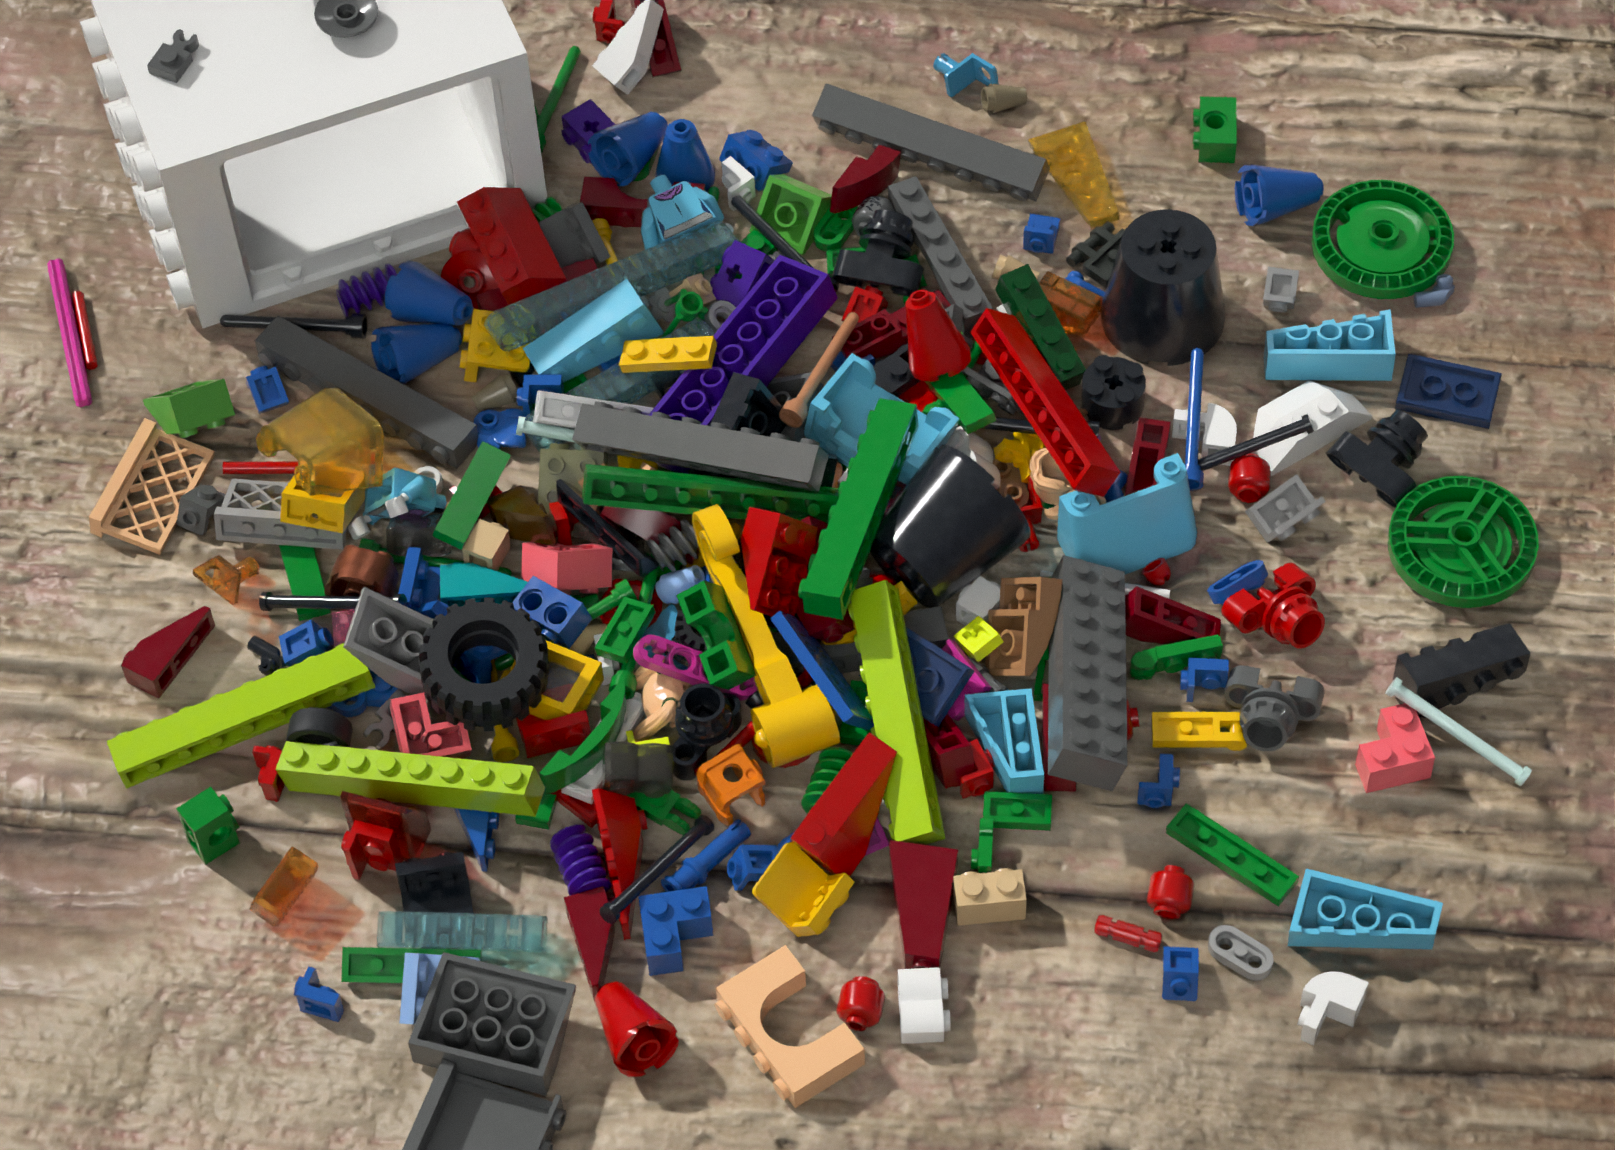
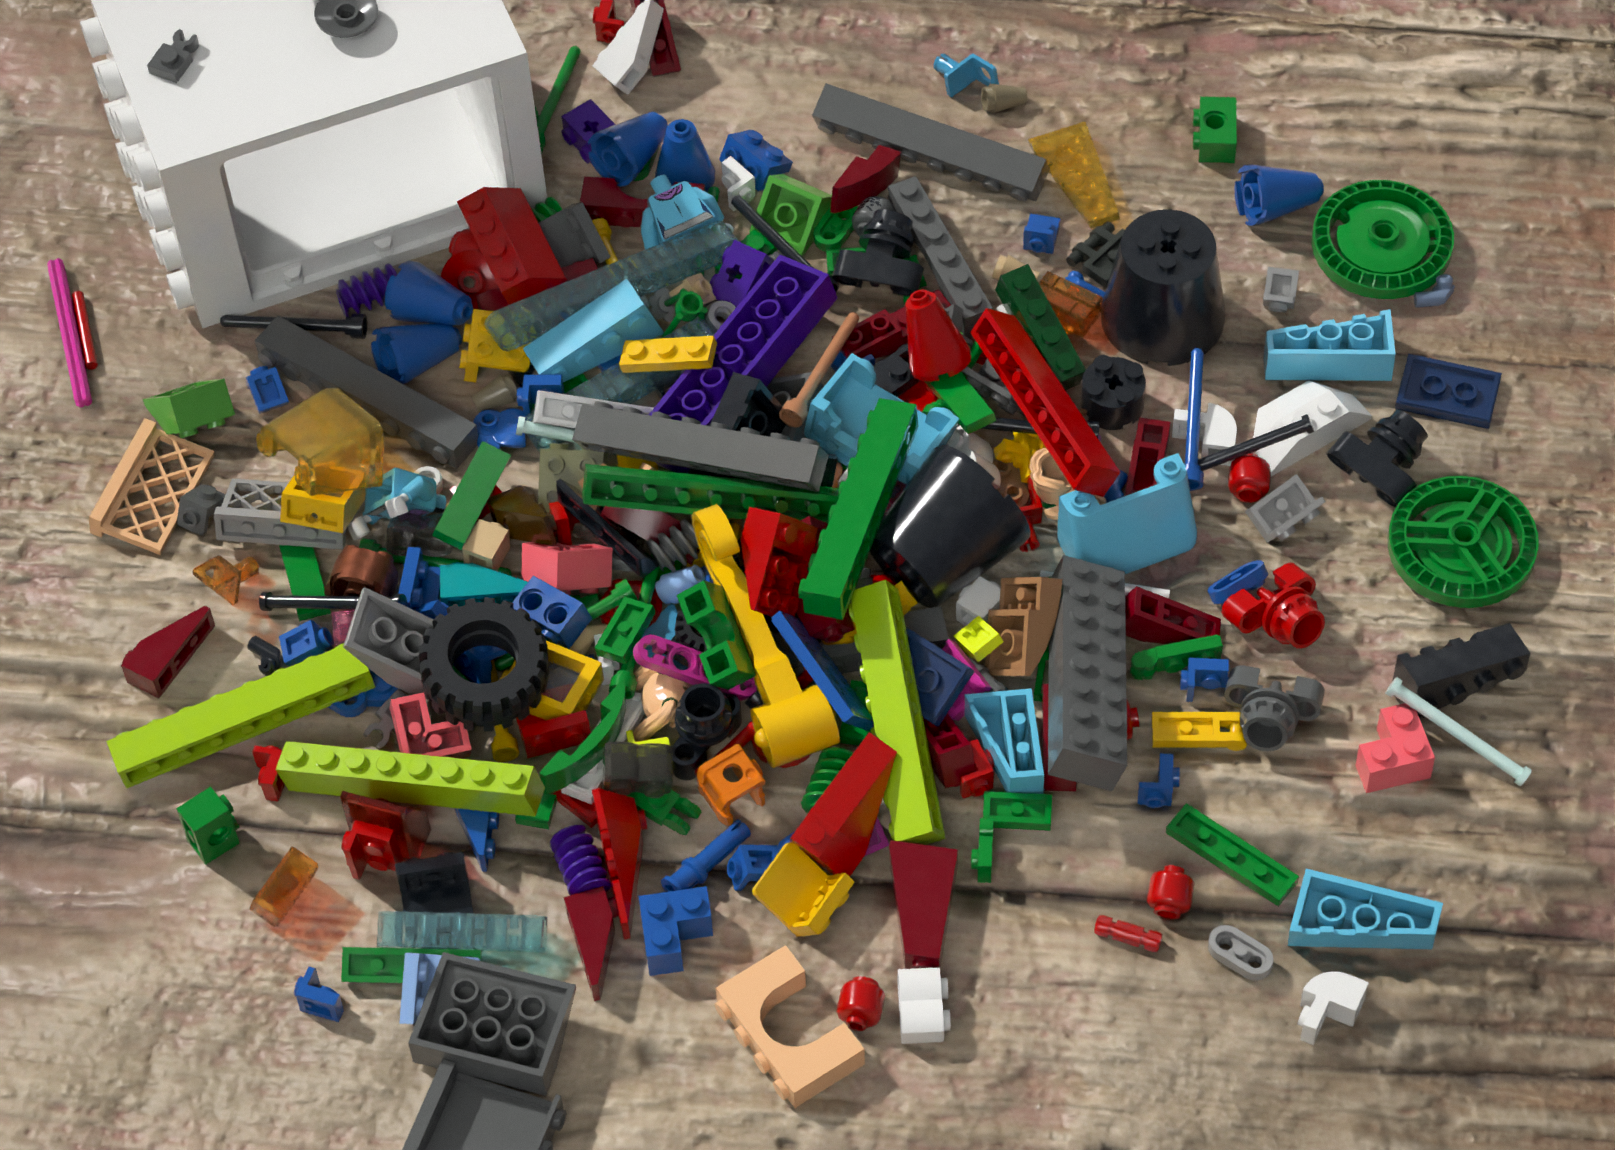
(269, 467): red bar -> none
(319, 727): black tyre -> none
(611, 911): black bar -> none
(634, 1030): red cone -> none
(865, 302): red bracket -> none
(989, 897): tan brick -> none
(1157, 572): red hinge -> none
(1180, 973): blue bracket -> none

